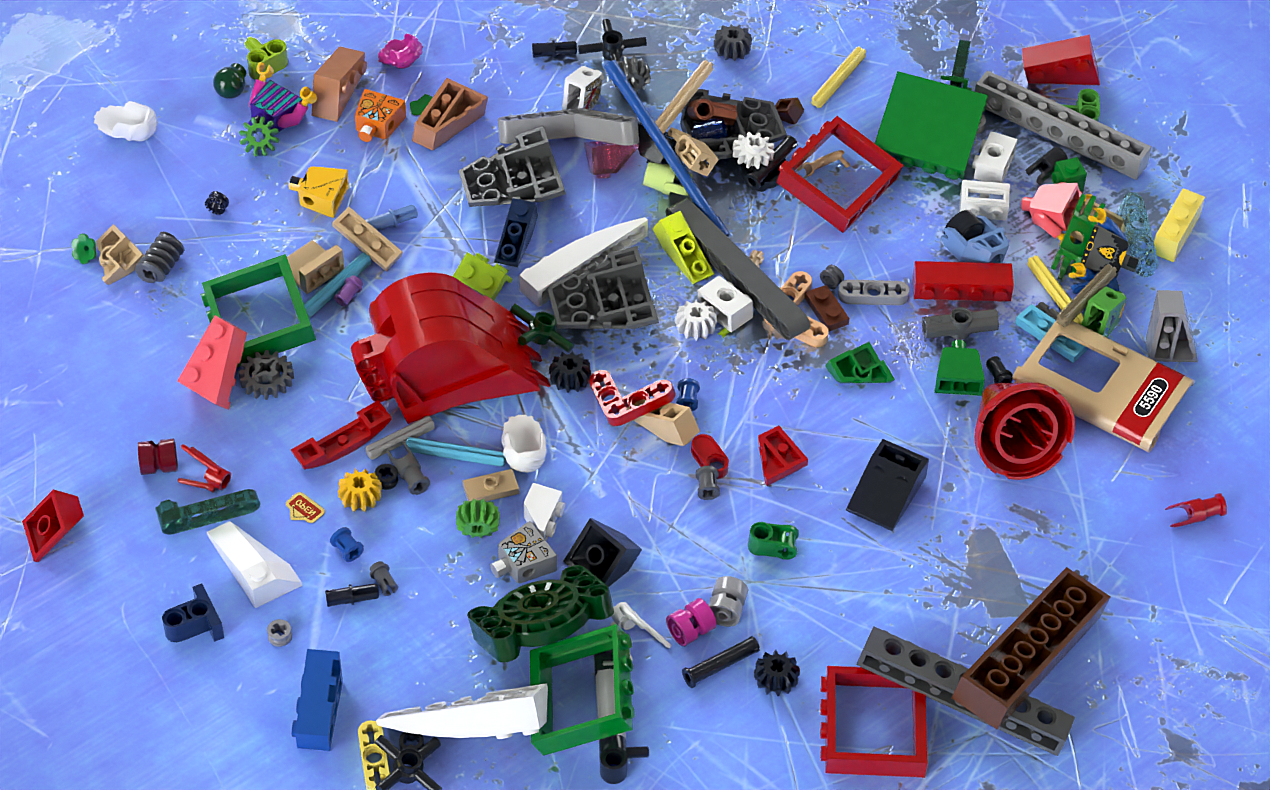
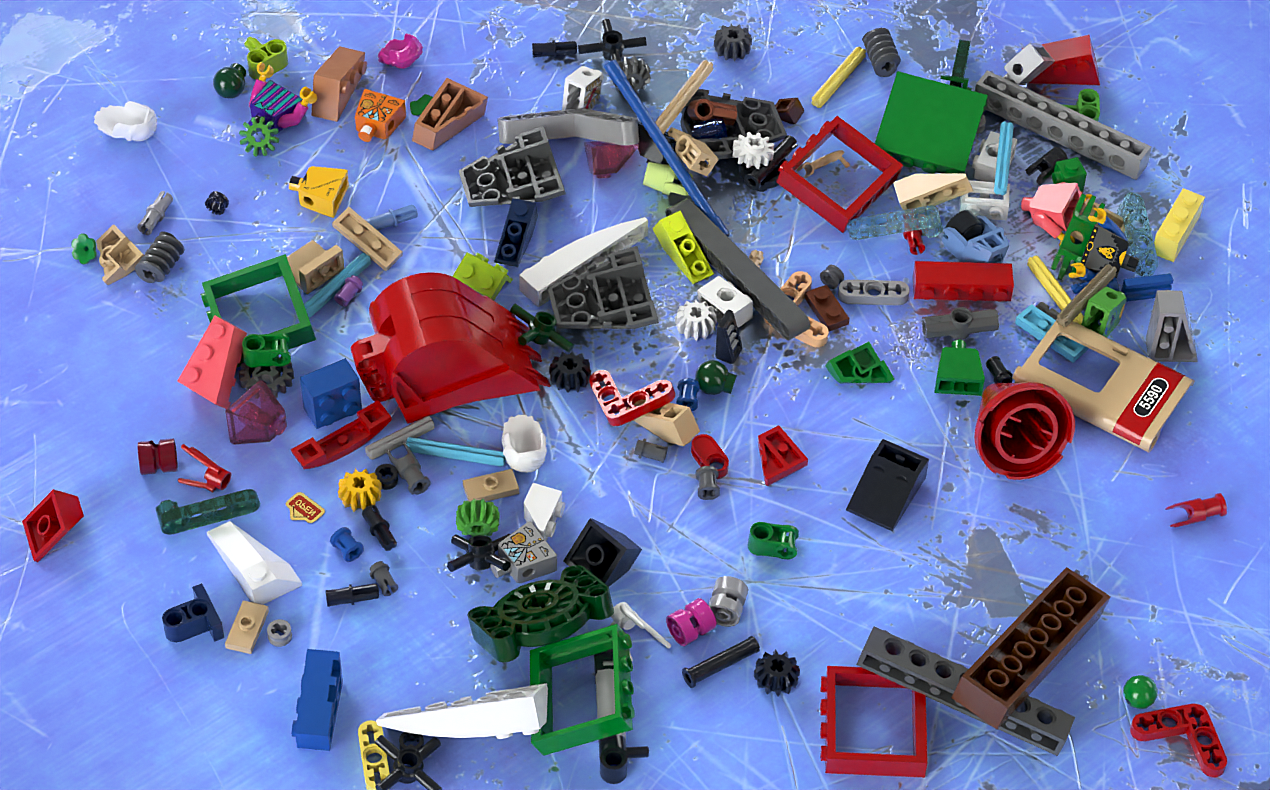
(155, 213): none -> light grey pin
(247, 627): none -> tan plate
(255, 416): none -> clear pink slope
(264, 350): none -> green piece
(331, 393): none -> blue brick
(379, 527): none -> black axle
(479, 553): none -> black bar
(650, 450): none -> dark grey pin
(714, 378): none -> dark green piece
(728, 339): none -> black slope
(881, 51): none -> dark grey piece
(915, 240): none -> red pin
(923, 218): none -> clear light blue beam
(930, 189): none -> slope
(1003, 158): none -> medium azure axle
(1033, 60): none -> light grey torso
(1140, 691): none -> green piece
(1146, 287): none -> blue tile
(1184, 725): none -> red beam

